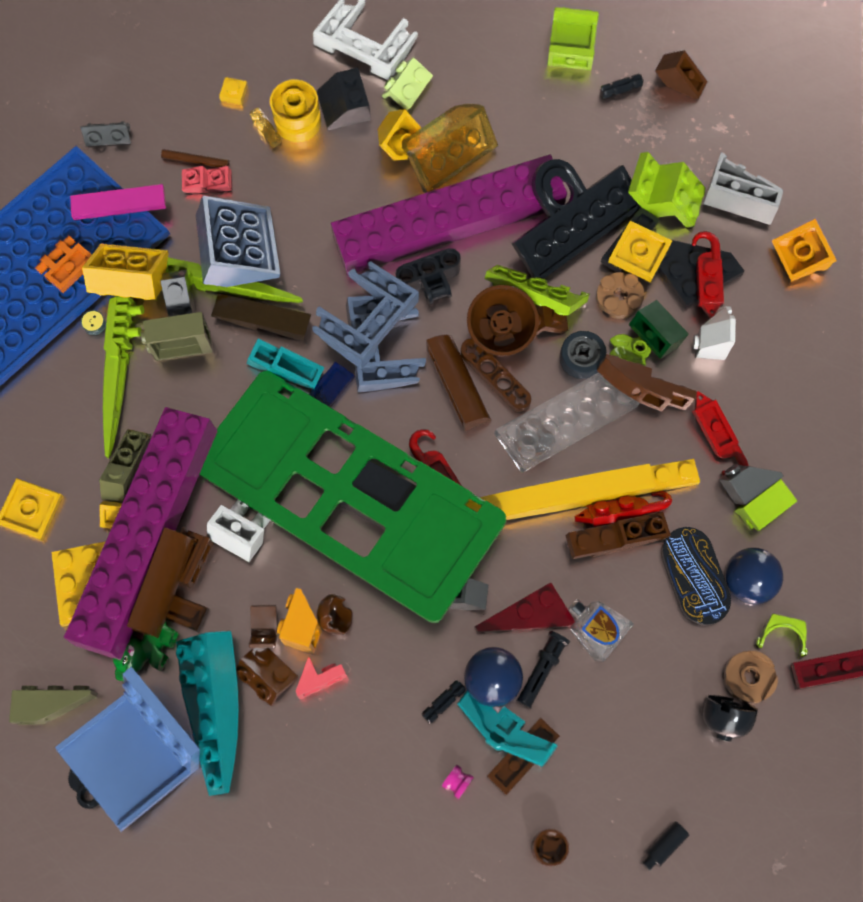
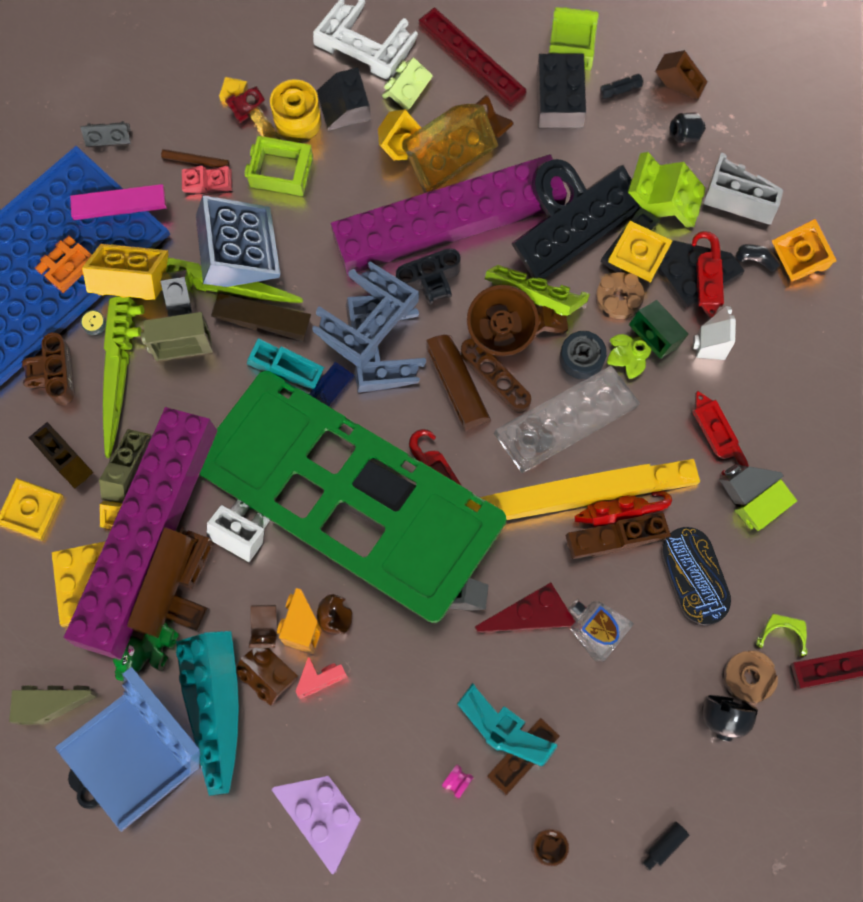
(40, 369): none -> reddish brown beam
(61, 455): none -> dark brown slope
(240, 106): none -> dark red plate
(282, 148): none -> lime window
(321, 816): none -> lavender wing
(443, 701): black axle -> none
(472, 56): none -> dark red tile
(493, 676): dark blue piece -> none
(498, 123): none -> reddish brown bracket
(547, 659): black pin -> none
(561, 91): none -> black brick
(637, 383): reddish brown slope -> none
(687, 127): none -> black head
(754, 575): dark blue piece -> none
(758, 253): none -> black arm

